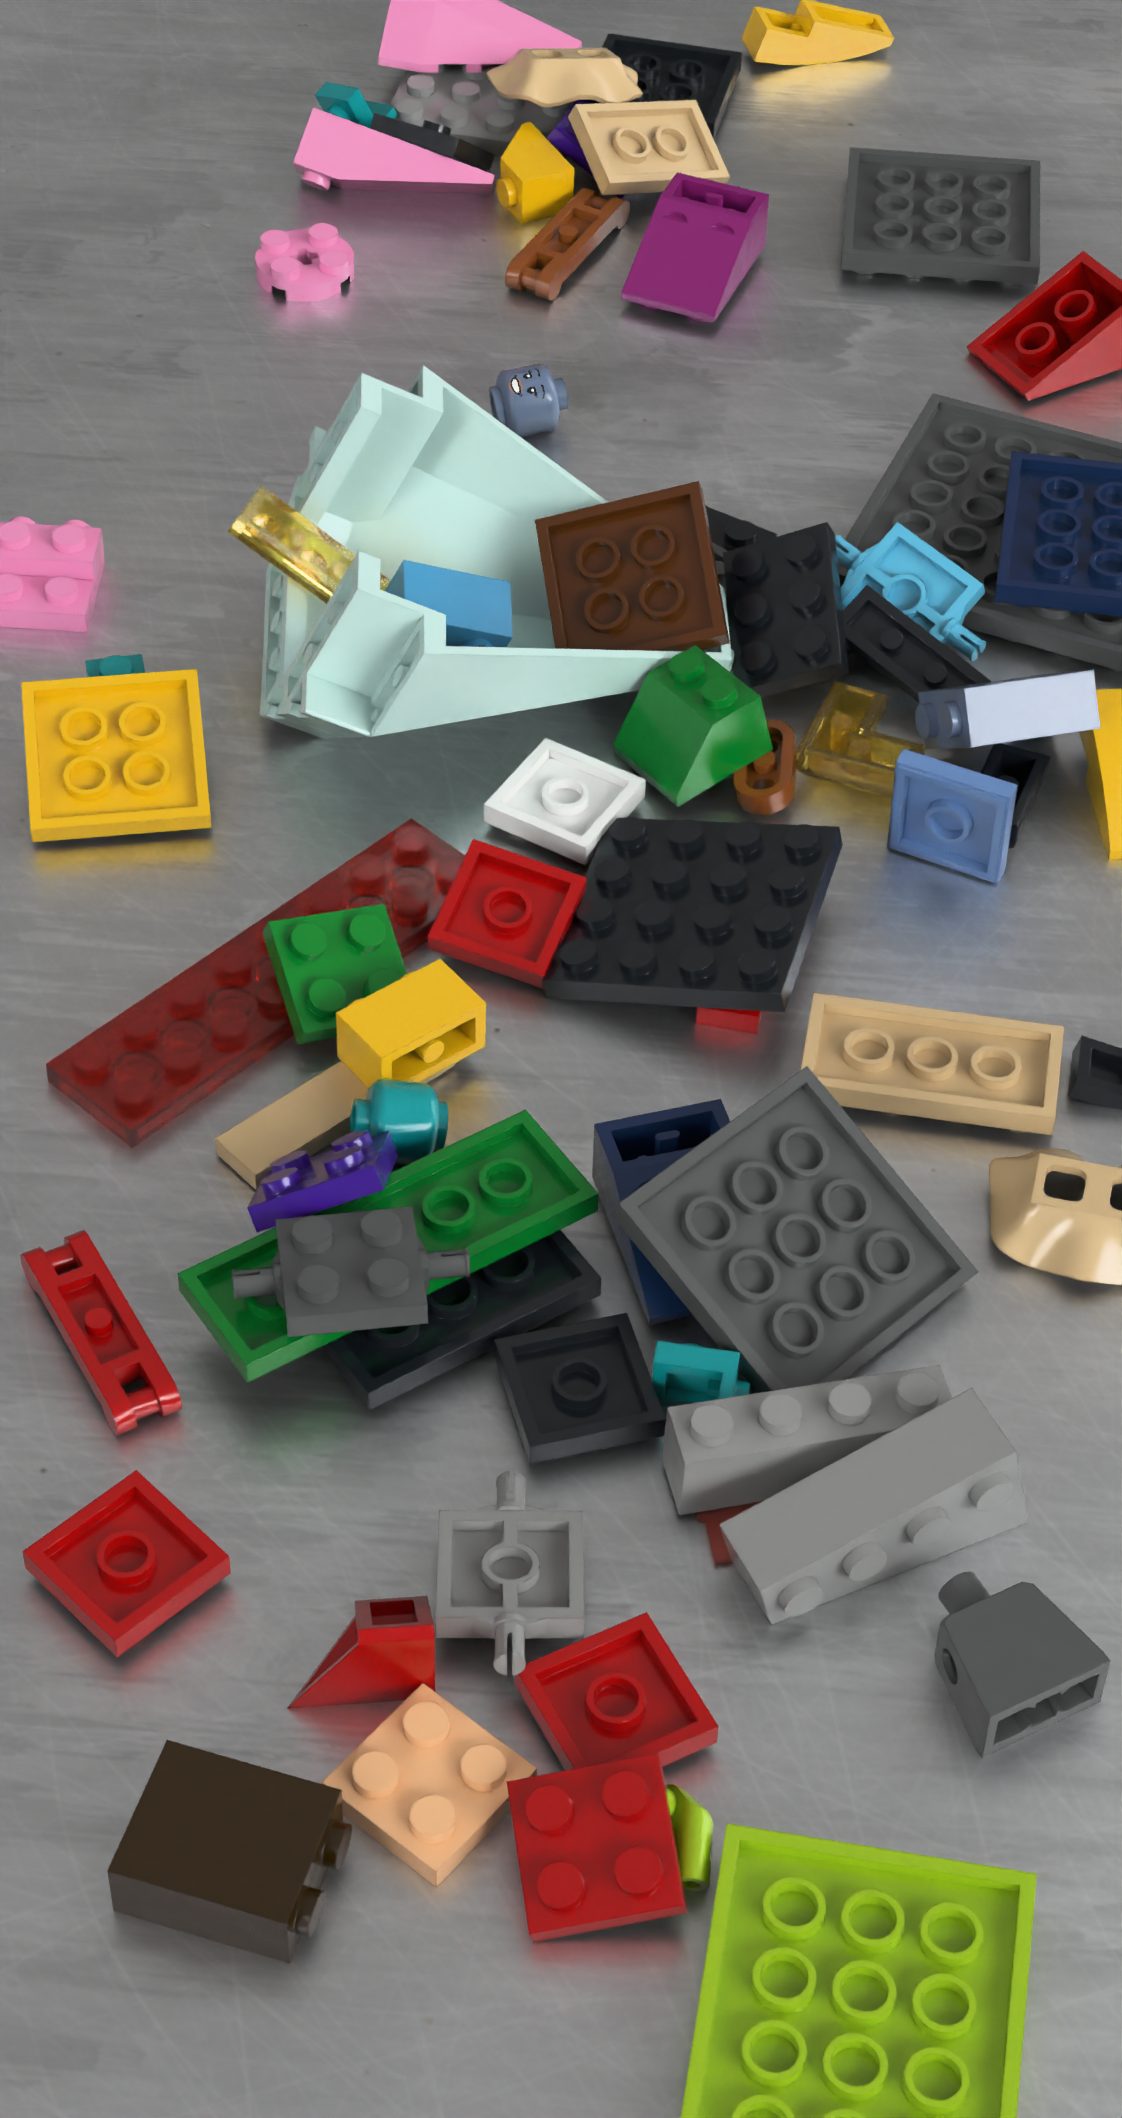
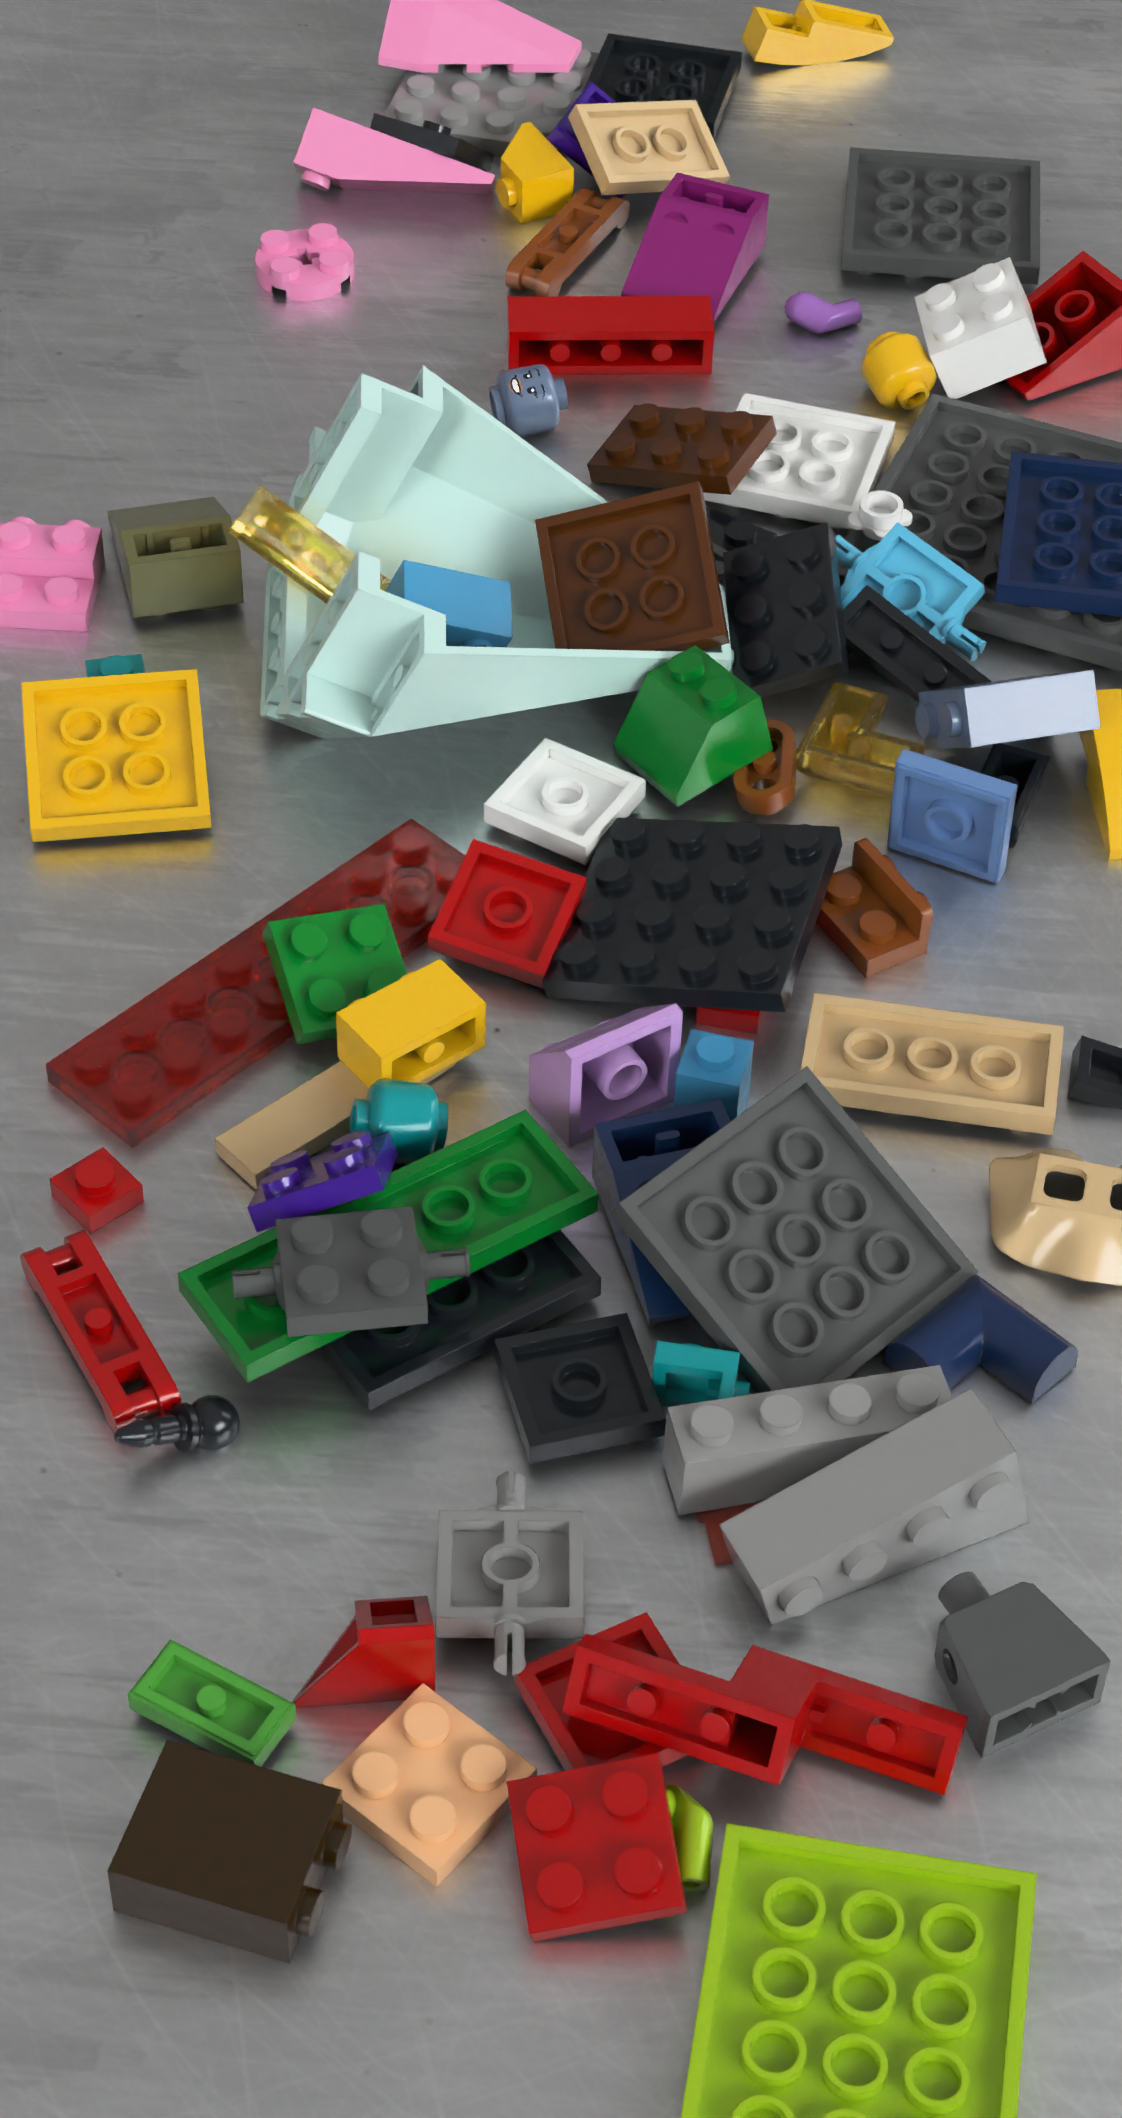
(96, 1190): none -> red plate
(126, 1563): red plate -> none
(177, 556): none -> olive slope
(206, 1423): none -> black bar
(211, 1705): none -> bright green plate
(350, 105): teal bracket -> none
(565, 75): tan piece -> none
(608, 1071): none -> lavender slope
(611, 334): none -> red brick
(681, 447): none -> reddish brown plate
(714, 1069): none -> dark azure brick
(764, 1714): none -> red bracket
(813, 464): none -> white plate
(820, 316): none -> medium lavender arm
(875, 913): none -> dark orange bracket
(878, 514): none -> white plate
(898, 369): none -> yellow head
(979, 329): none -> white brick
(986, 1330): none -> dark blue brick

